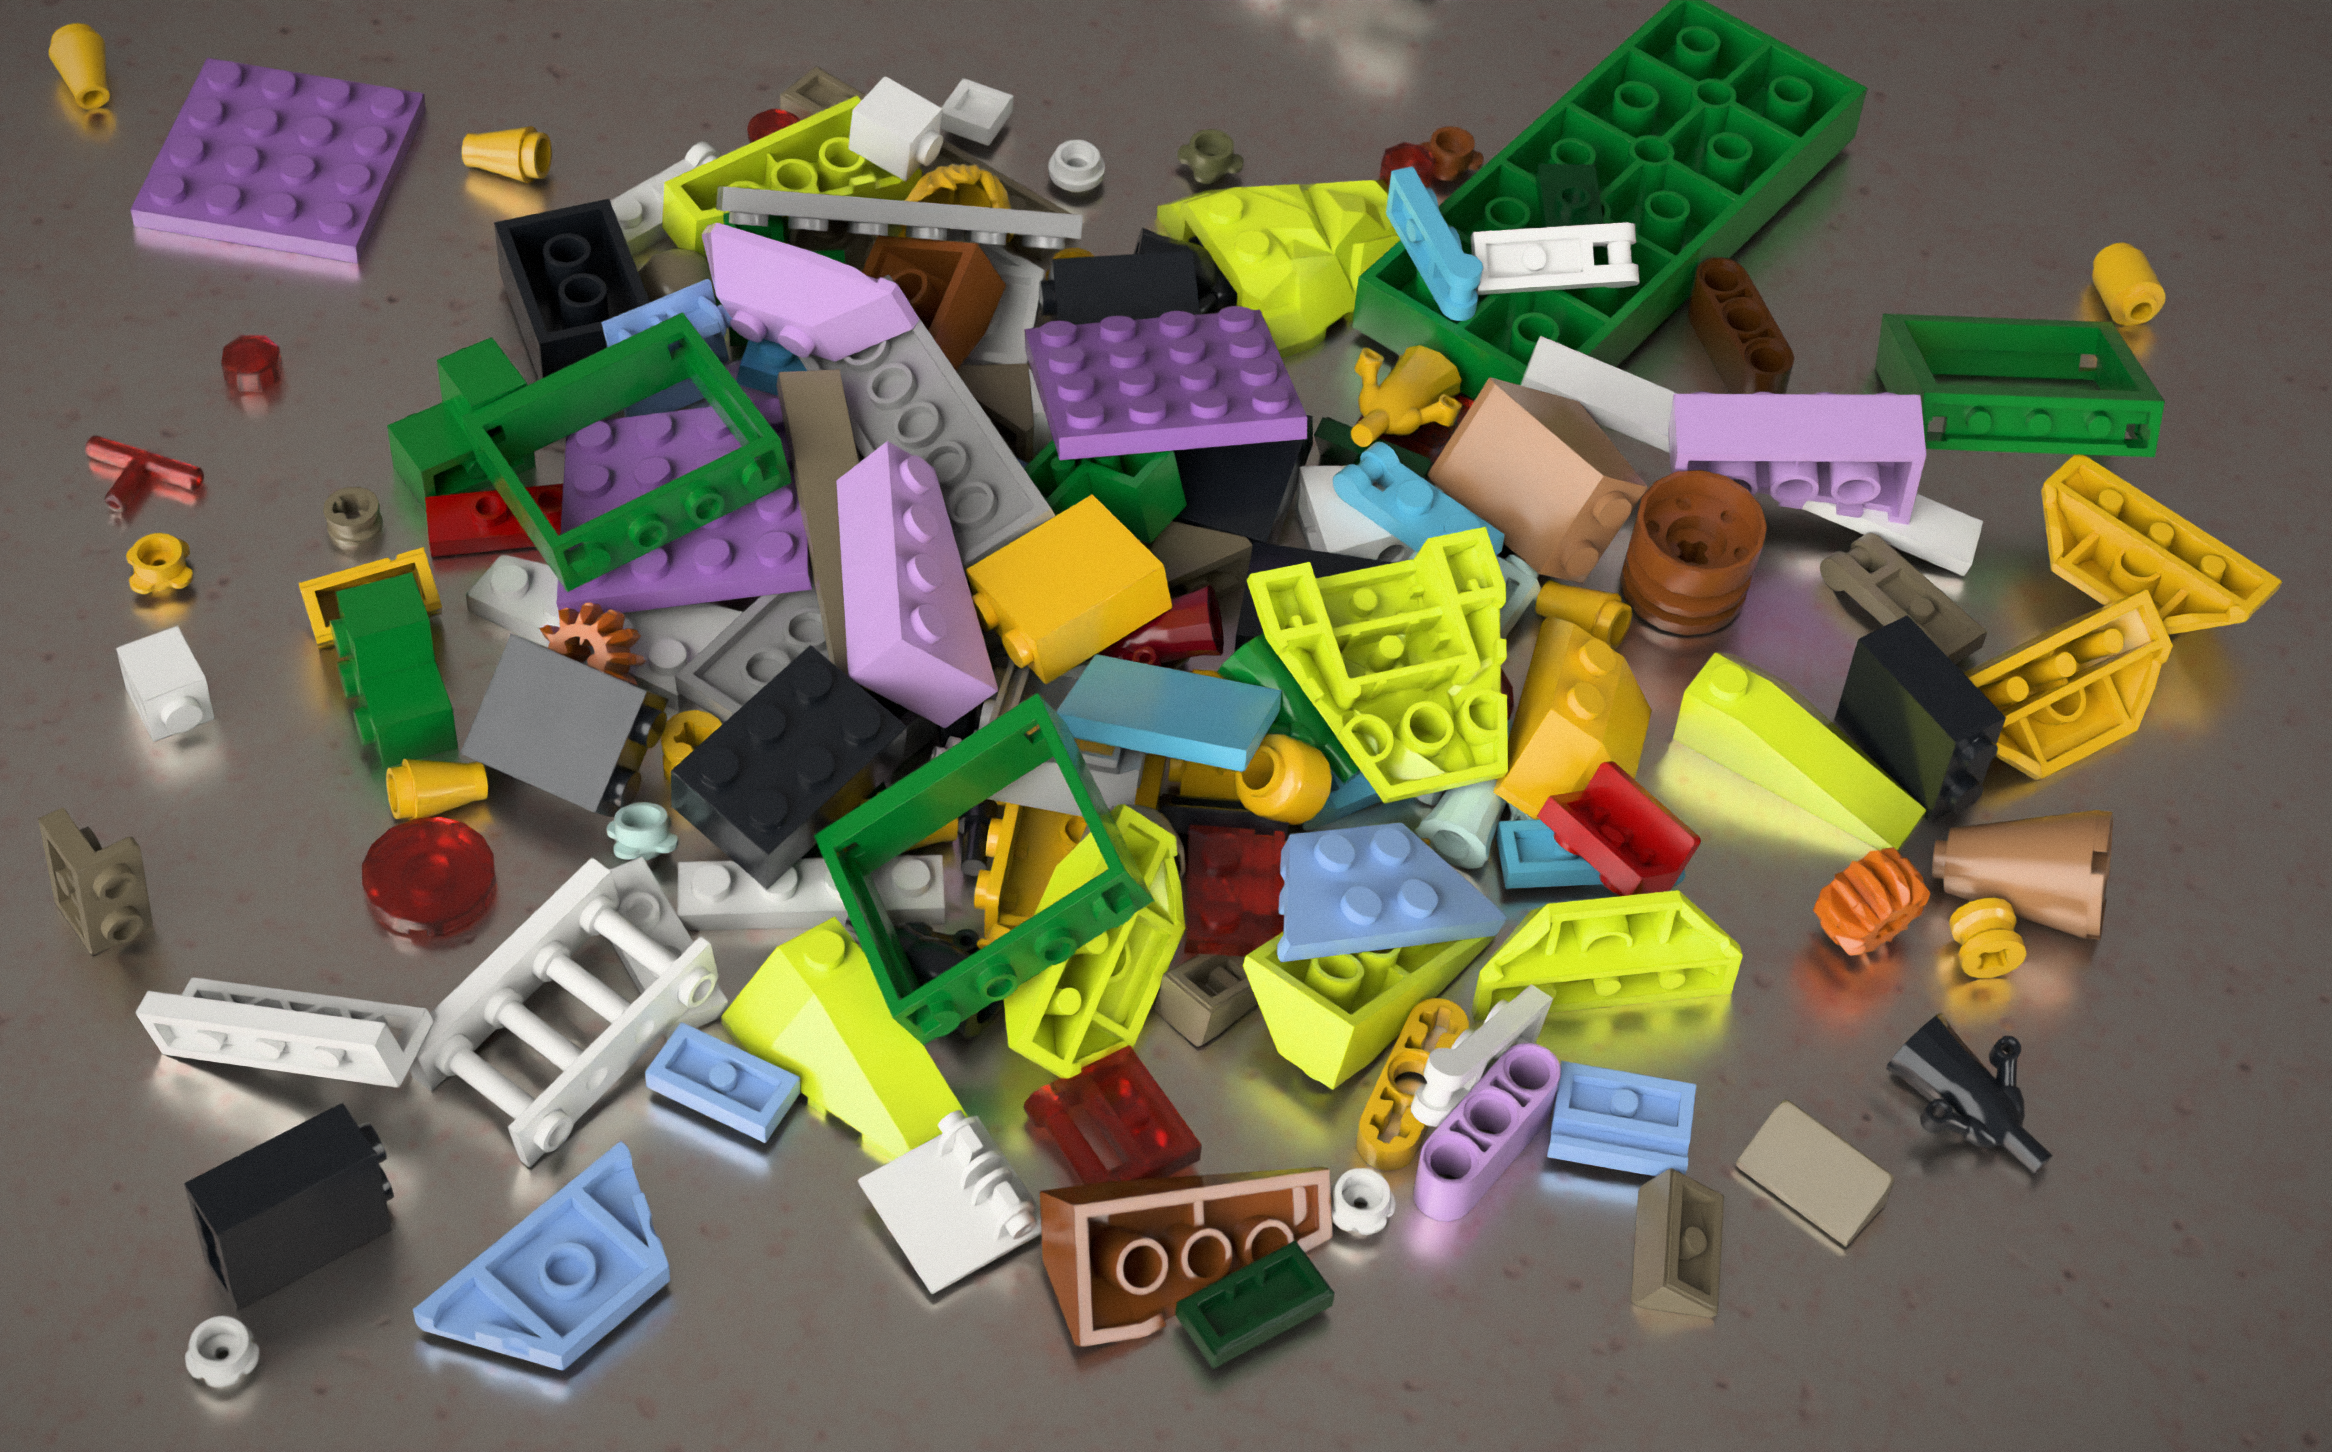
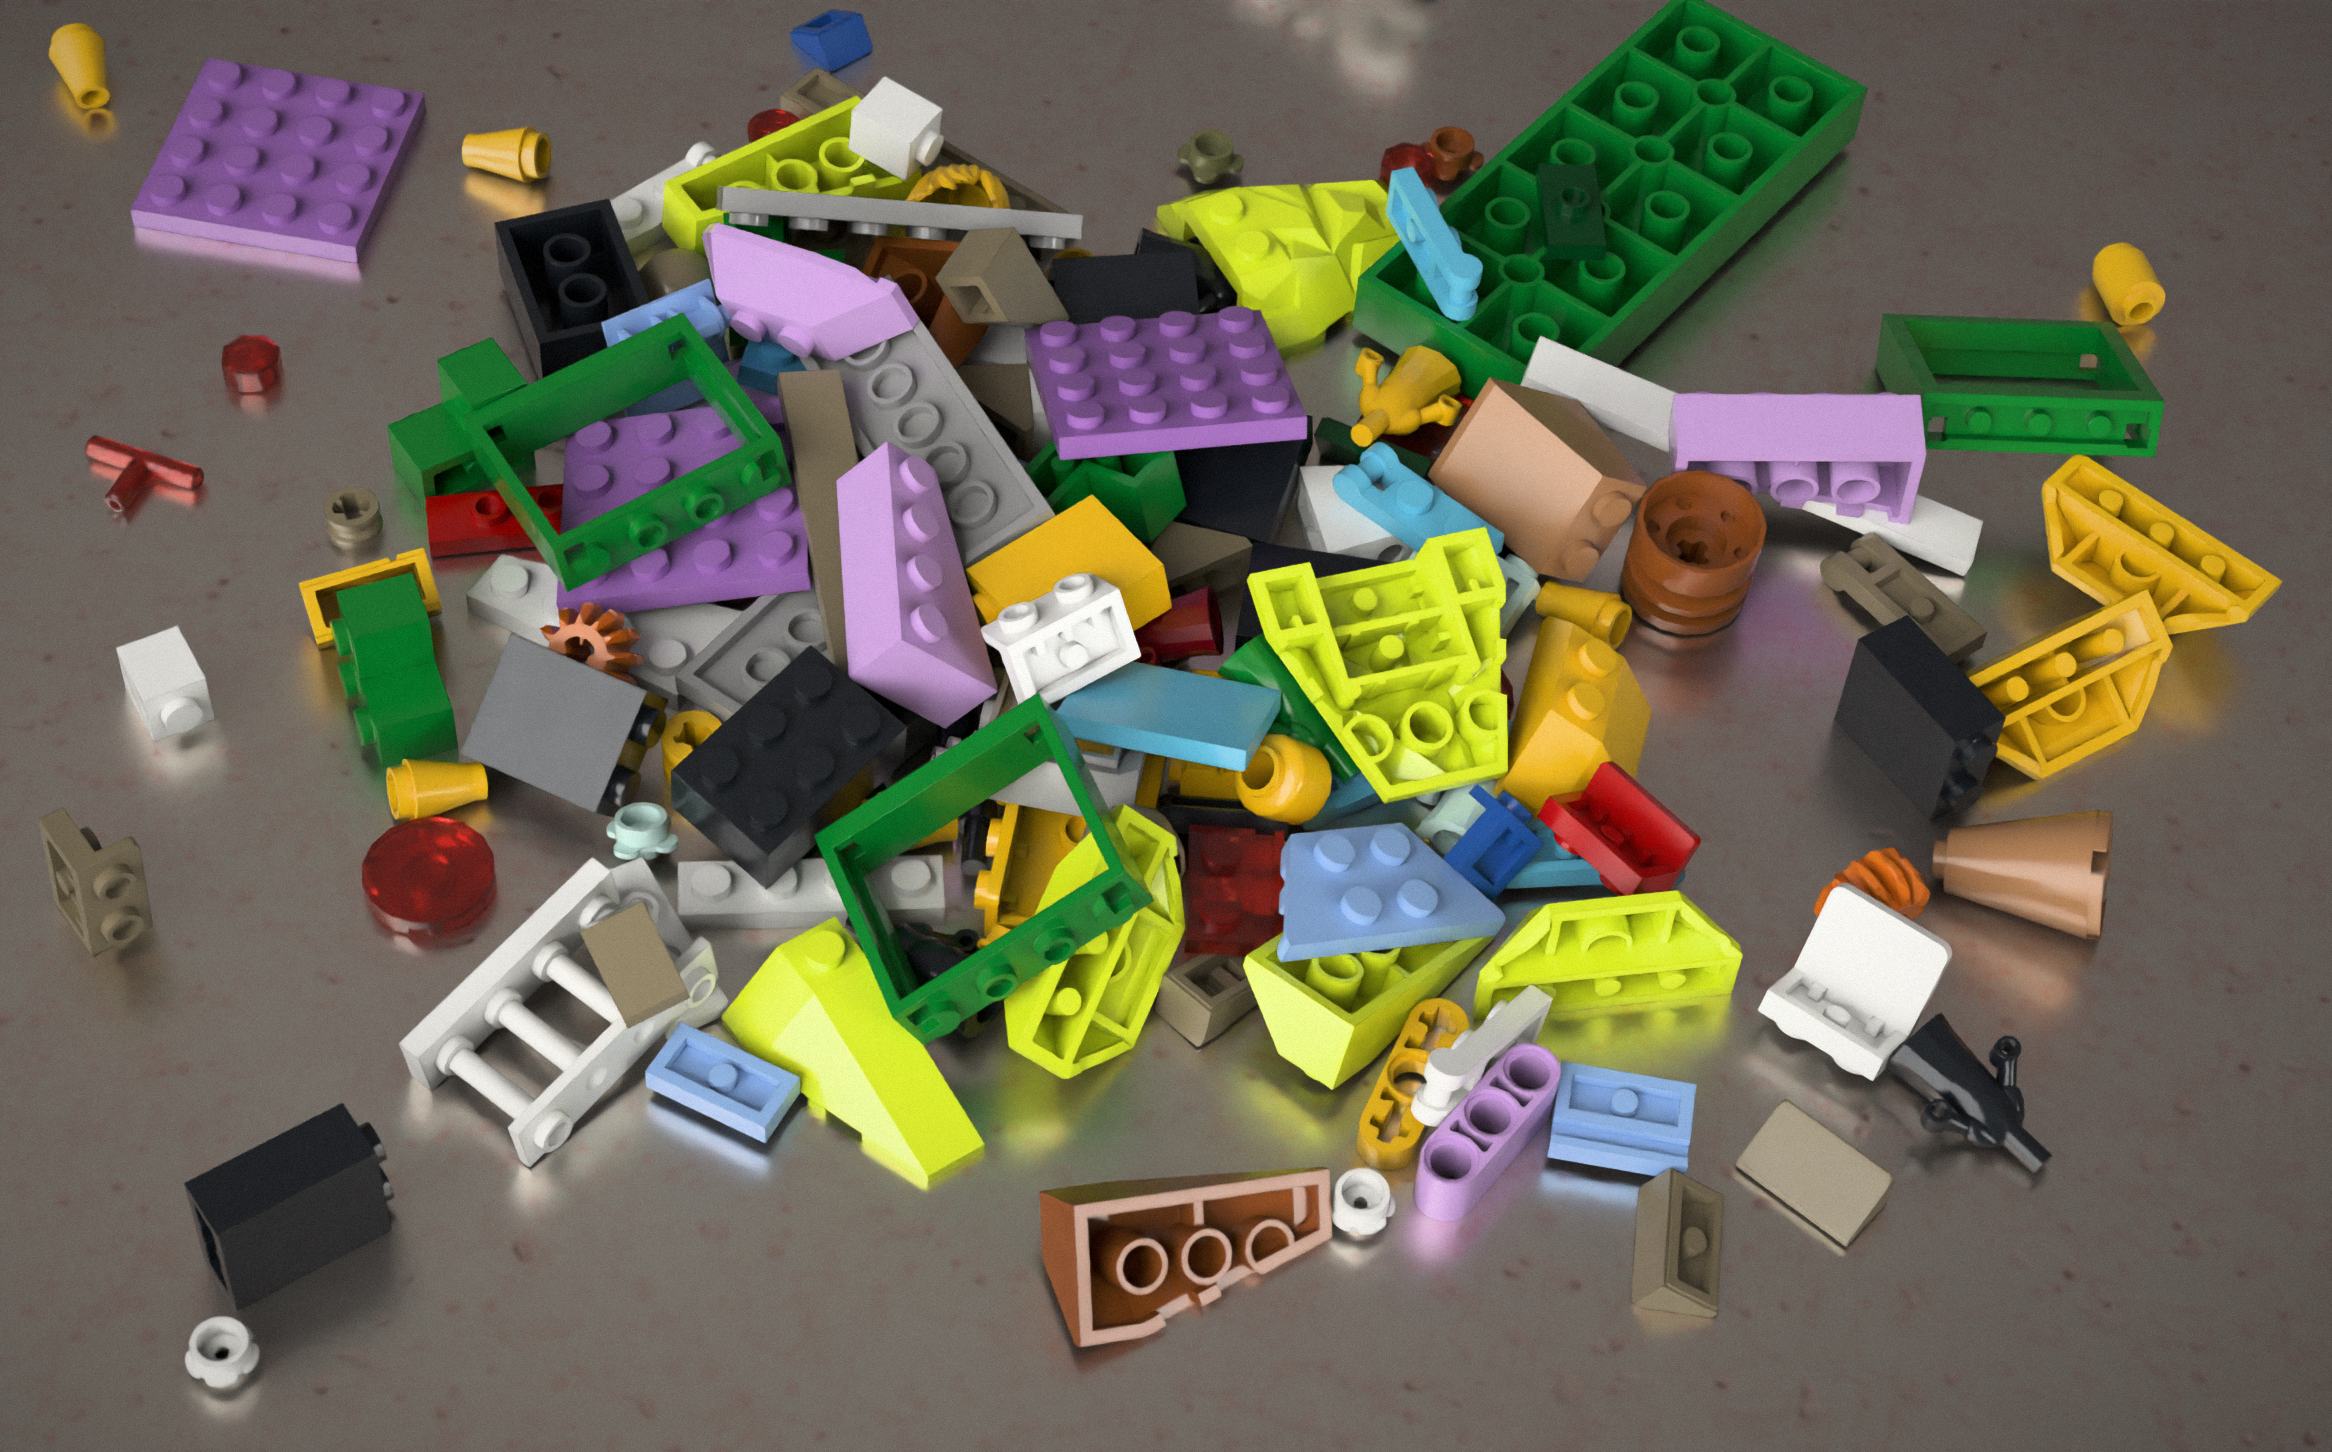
(159, 563): yellow plate -> none
(286, 1030): white fence -> none
(559, 1272): light blue wing -> none
(634, 963): none -> dark tan slope
(834, 38): none -> blue slope
(953, 1202): white hinge -> none
(976, 111): white plate -> none
(998, 282): none -> dark tan slope
(1063, 638): none -> white bracket
(1076, 166): white plate -> none
(1127, 1111): clear red plate -> none
(1254, 1304): dark green plate -> none
(1495, 844): none -> blue bracket
(1554, 258): white plate -> none
(1738, 329): reddish brown beam -> none
(1793, 750): neon yellow wedge -> none
(1859, 982): none -> white bracket
(1987, 938): yellow wheel -> none

